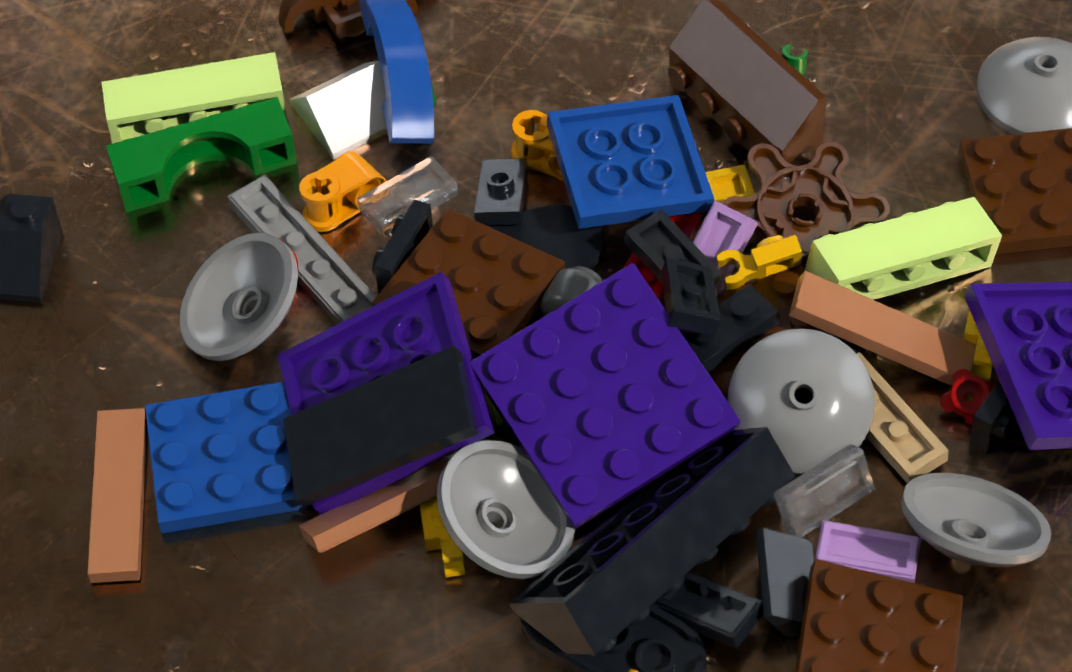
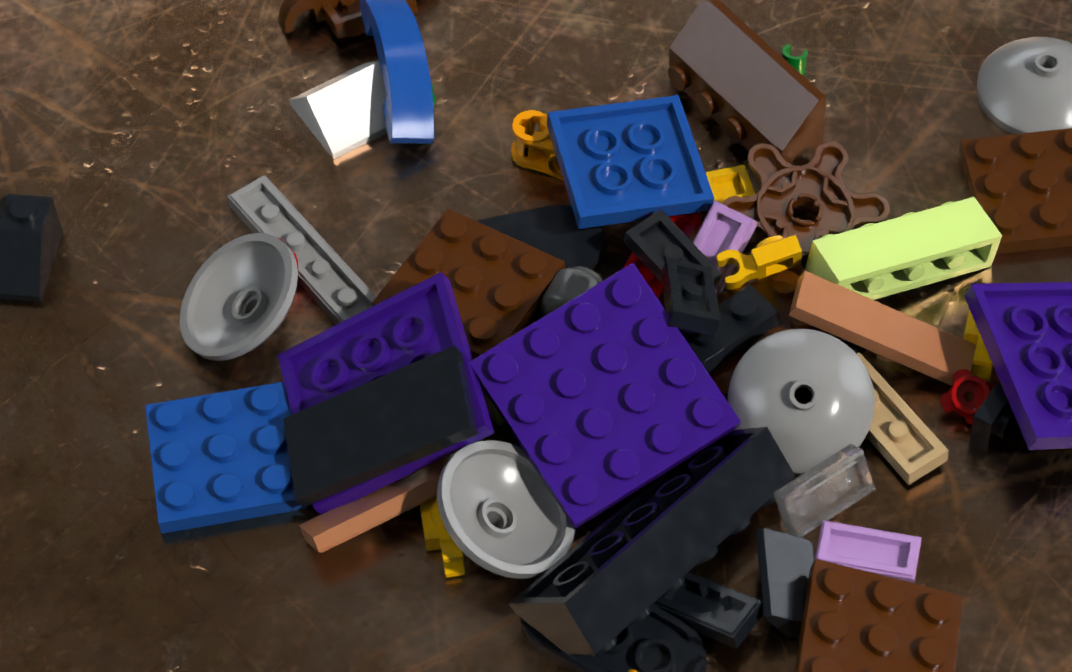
(118, 496): nougat tile -> none
(187, 94): yellowish green brick -> none
(249, 136): green arch -> none
(337, 189): light orange piece -> none
(406, 236): black plate -> none
(422, 182): clear plate -> none
(501, 192): black plate -> none
(975, 520): light grey dish -> none

